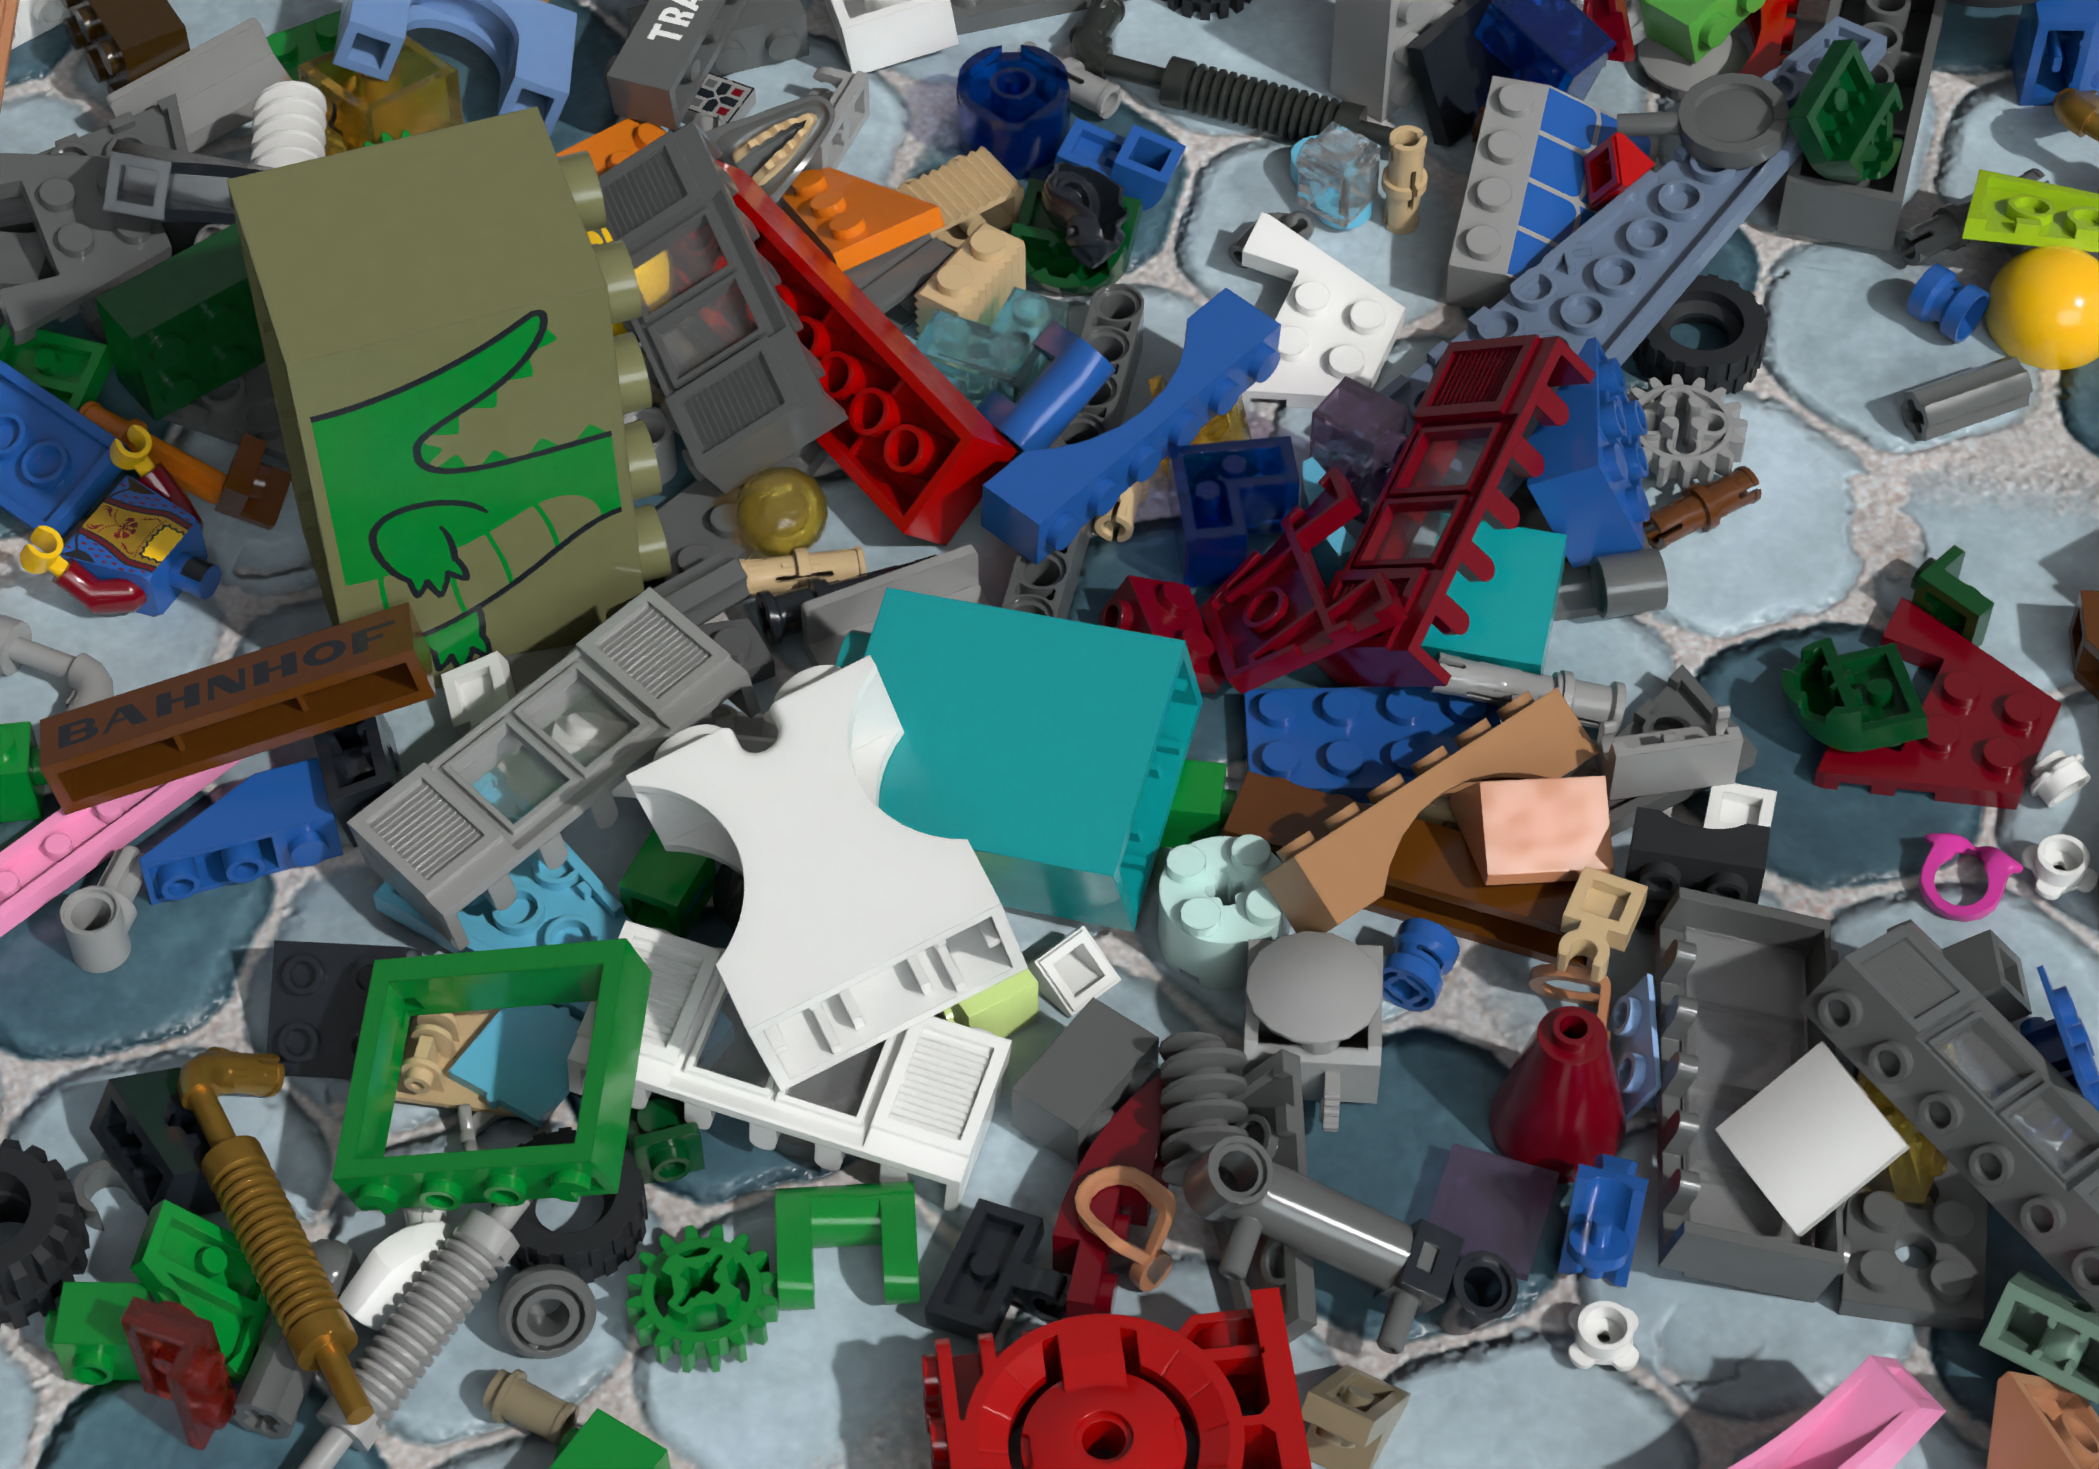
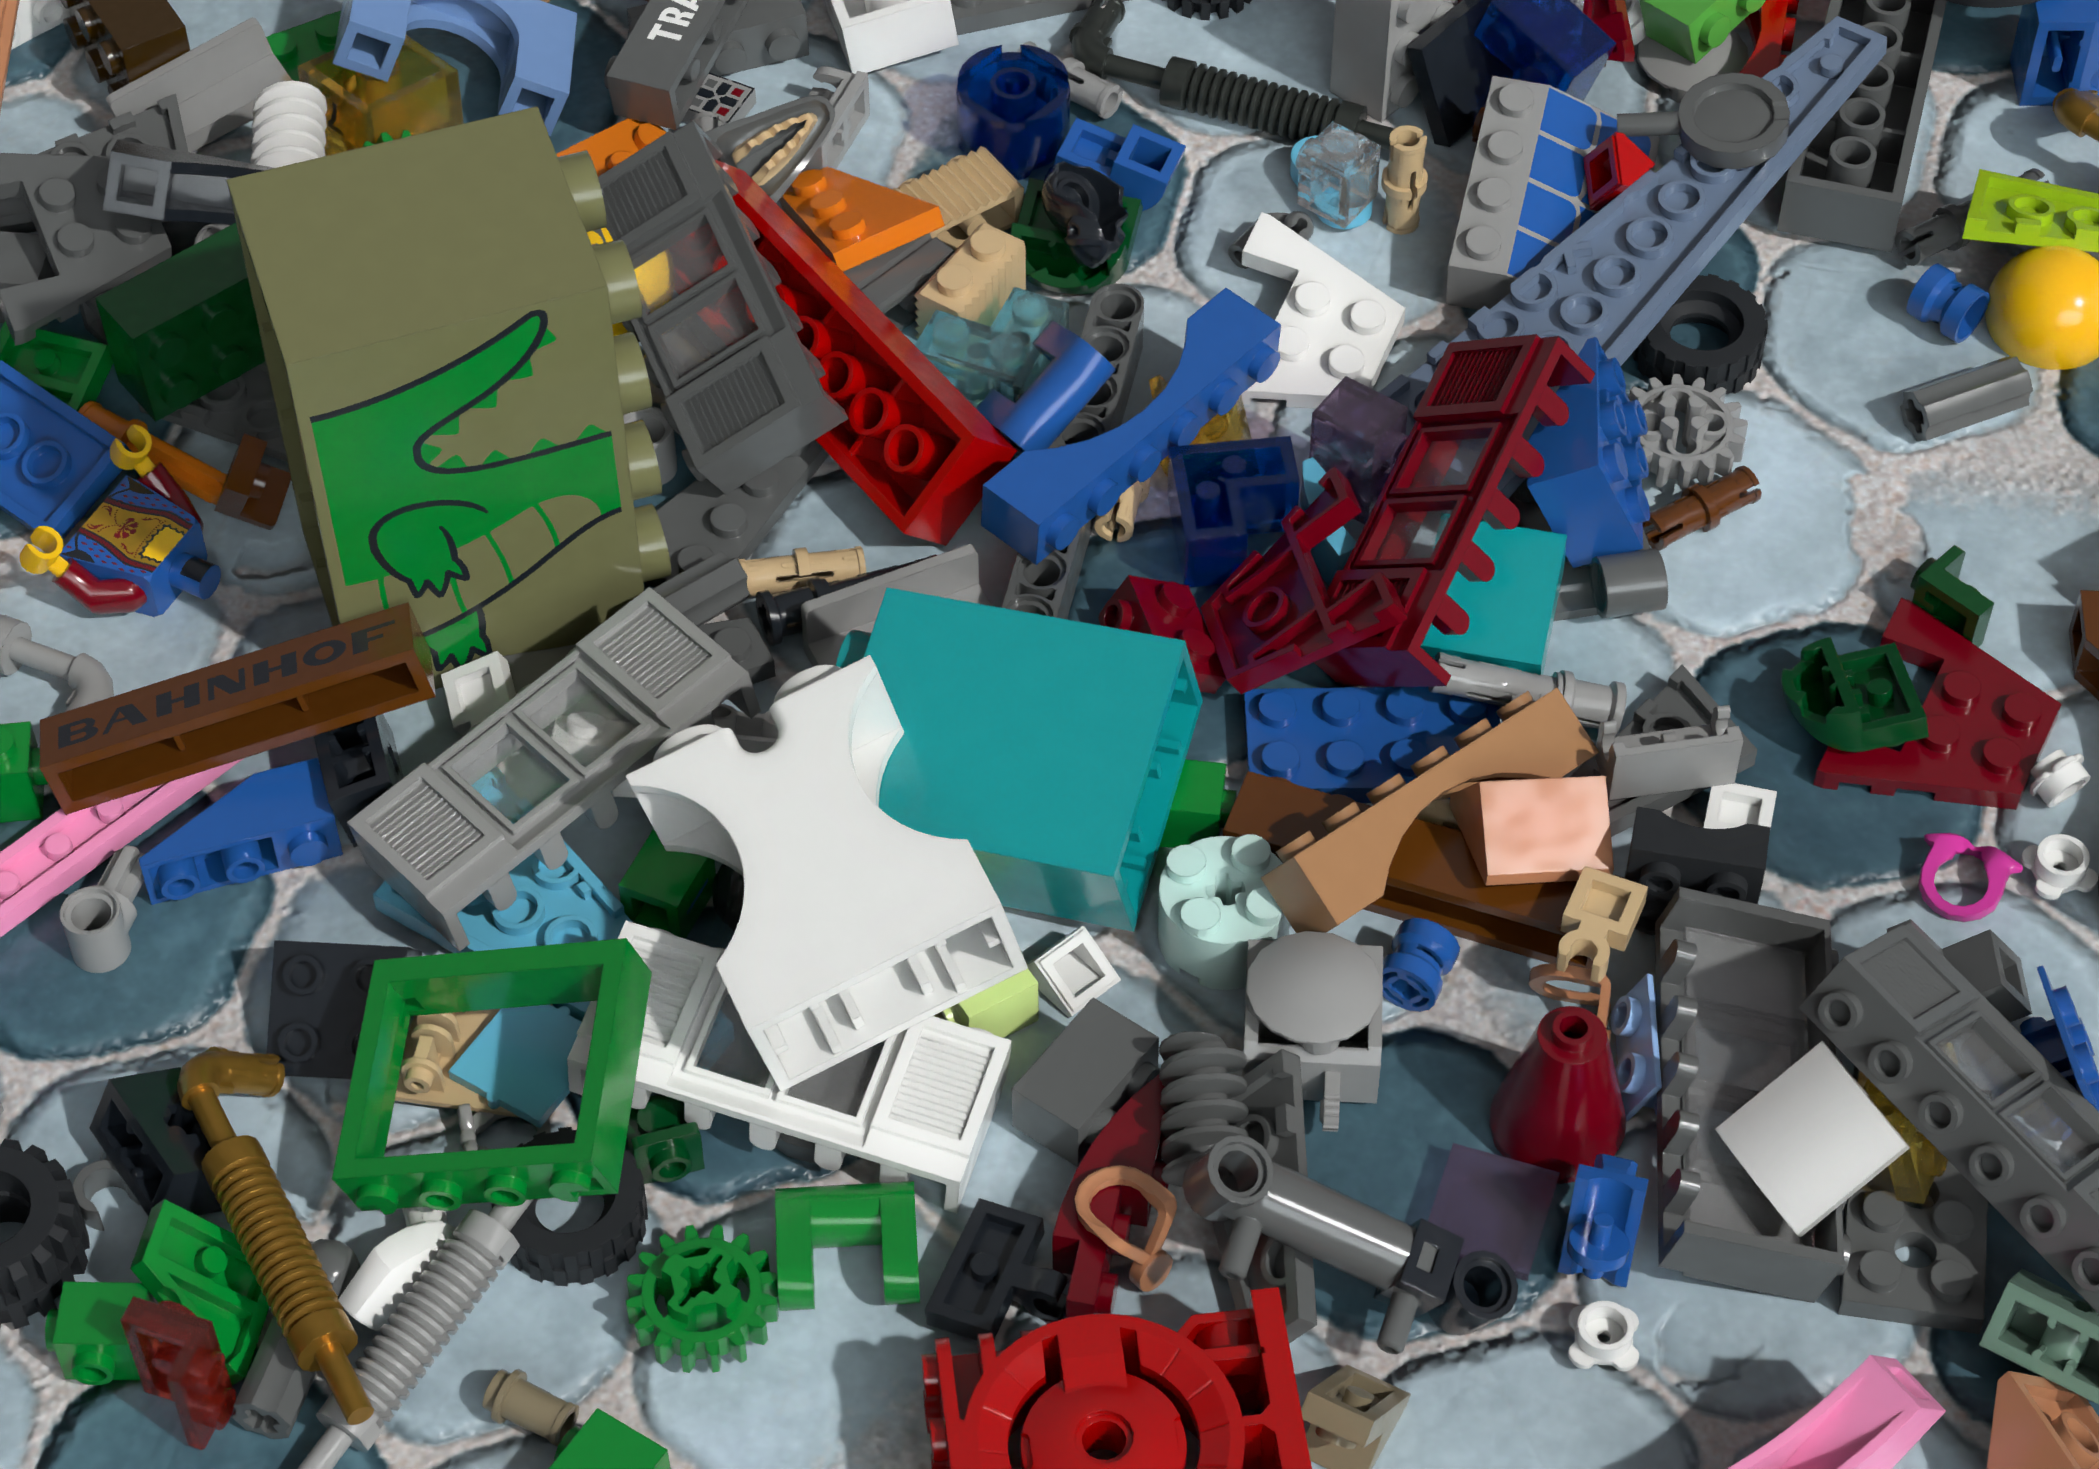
(546, 1311): dark grey brick -> none
(781, 511): clear yellow hair -> none
(1847, 118): dark green slope -> none

